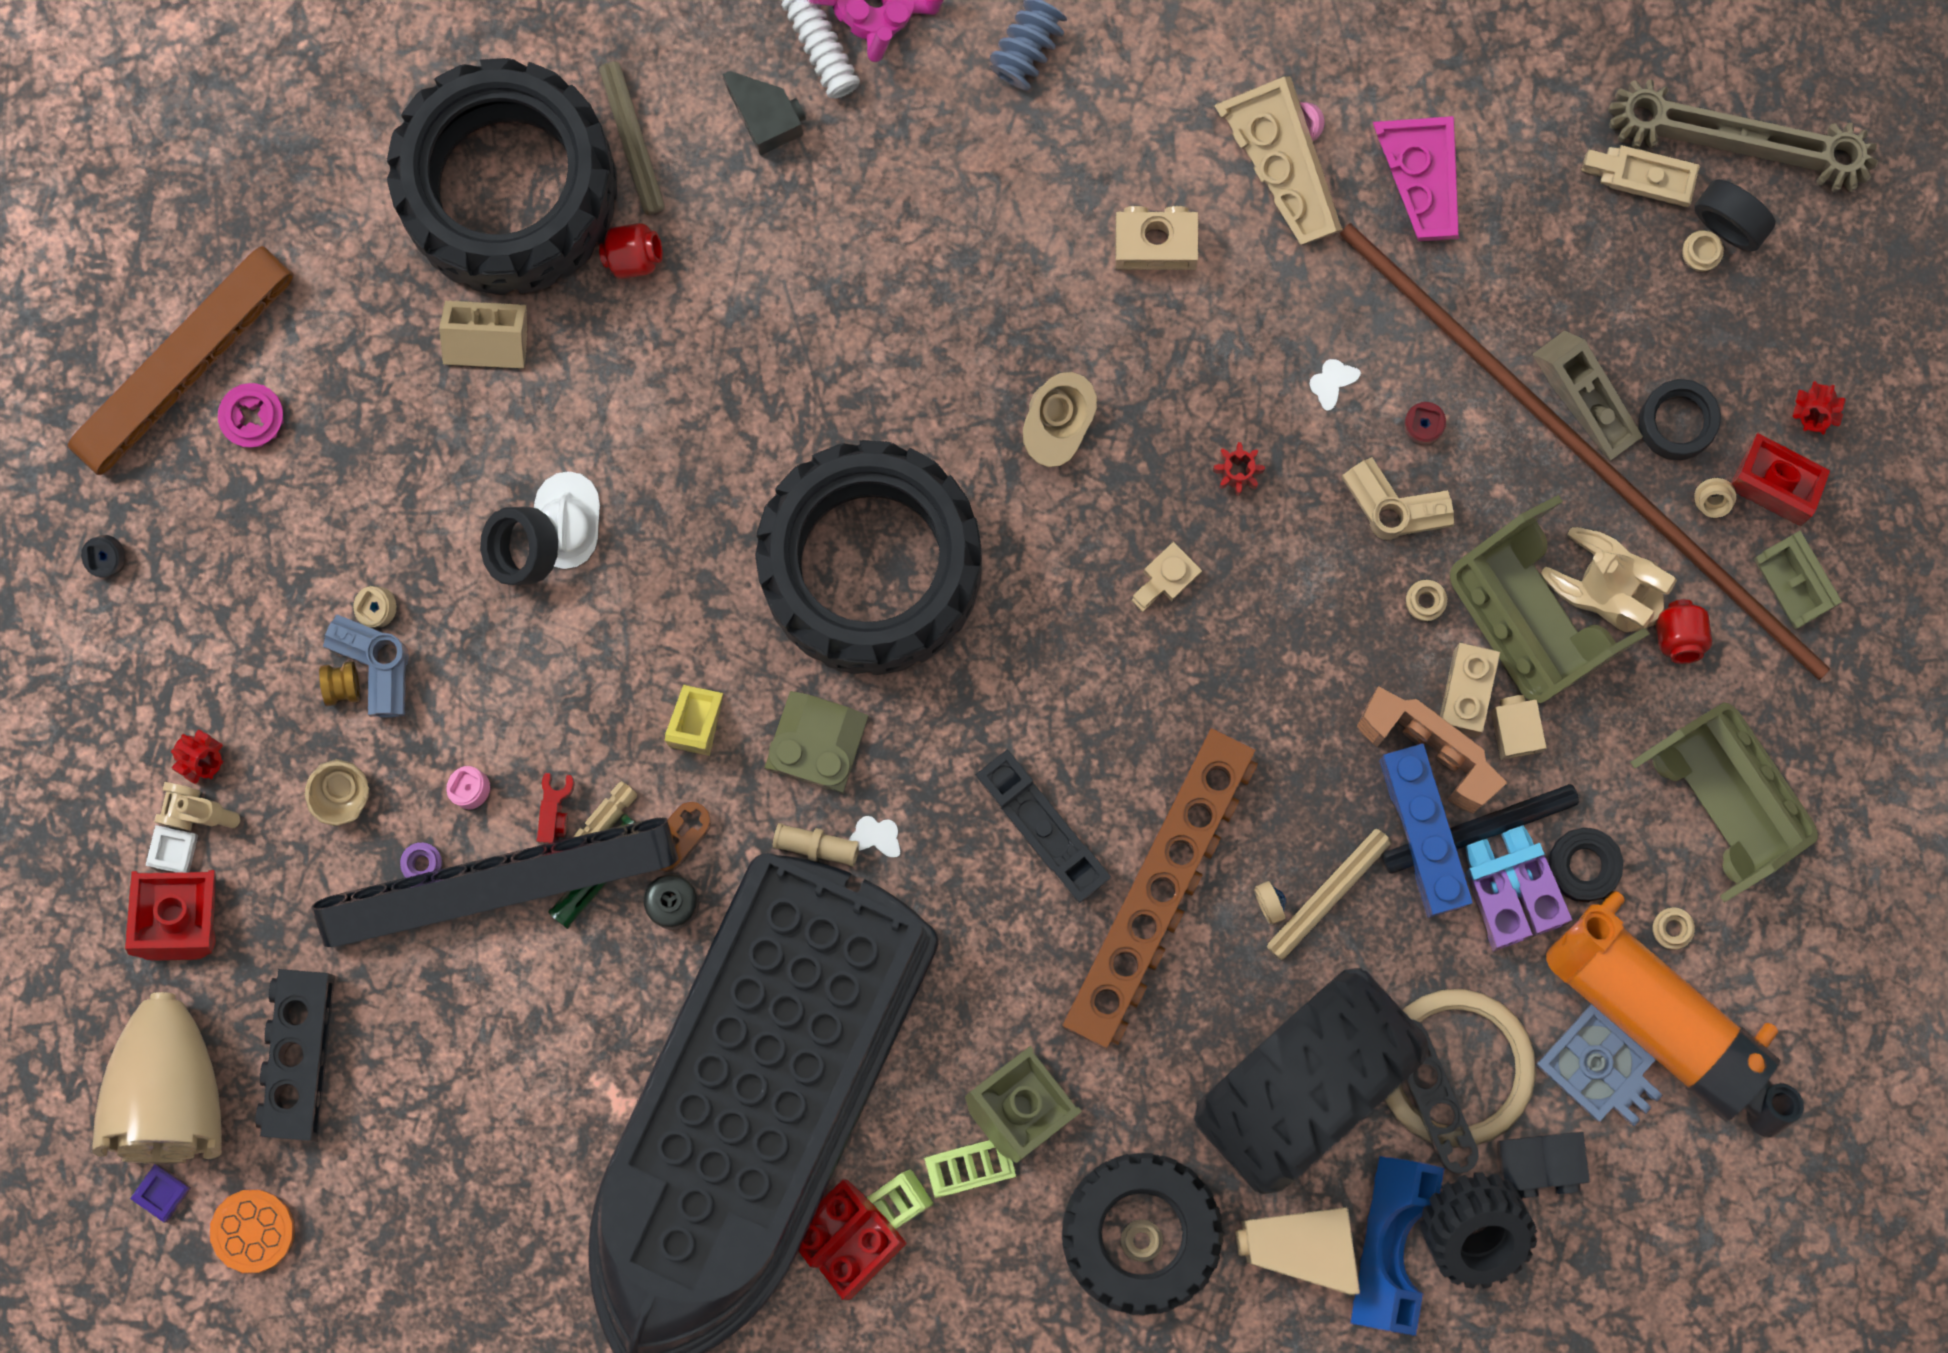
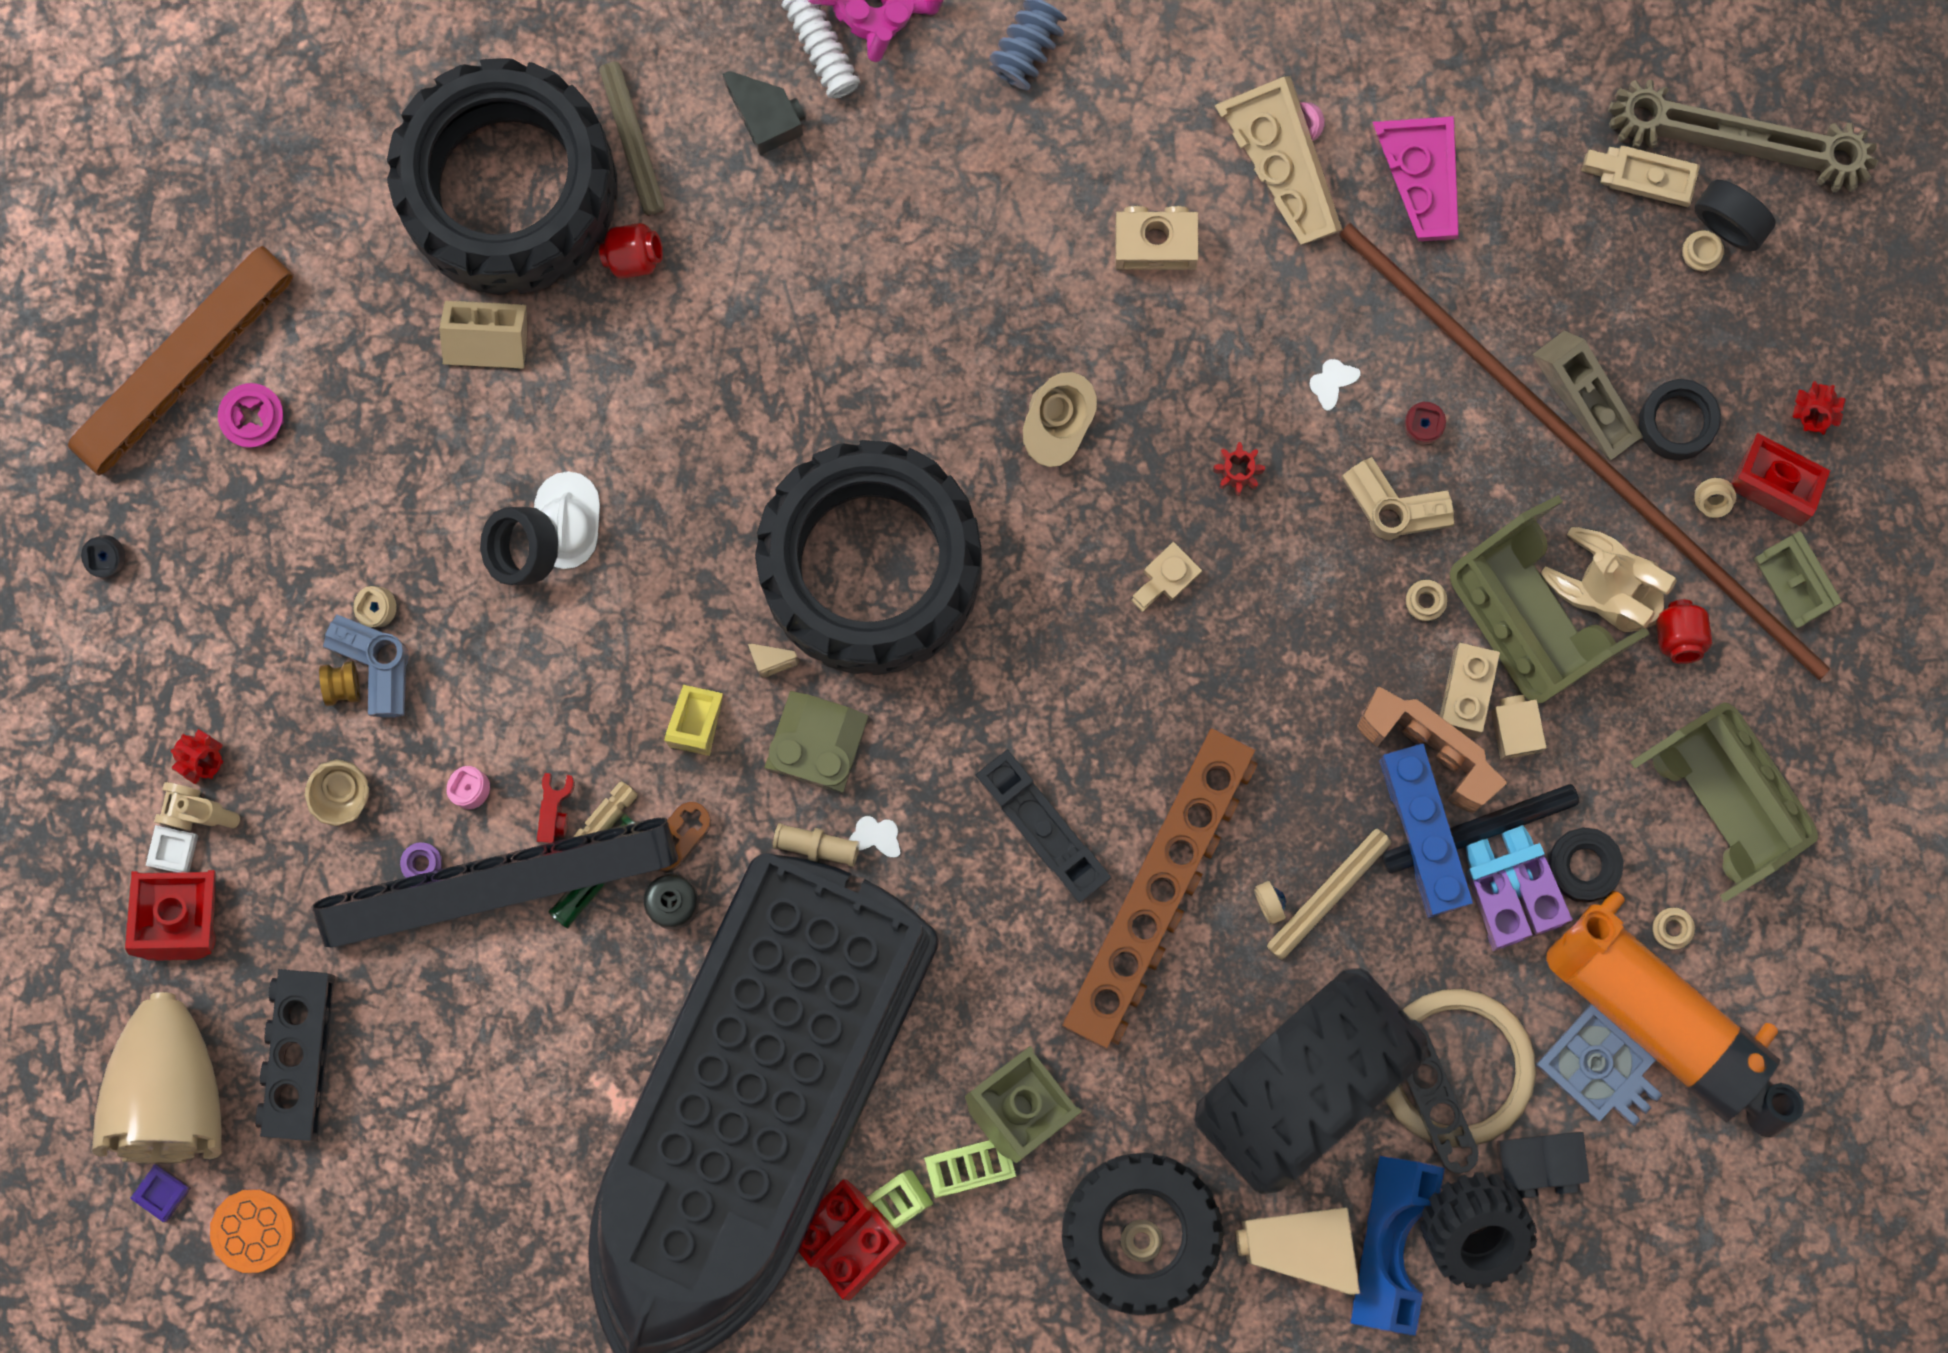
(772, 660): none -> tan slope

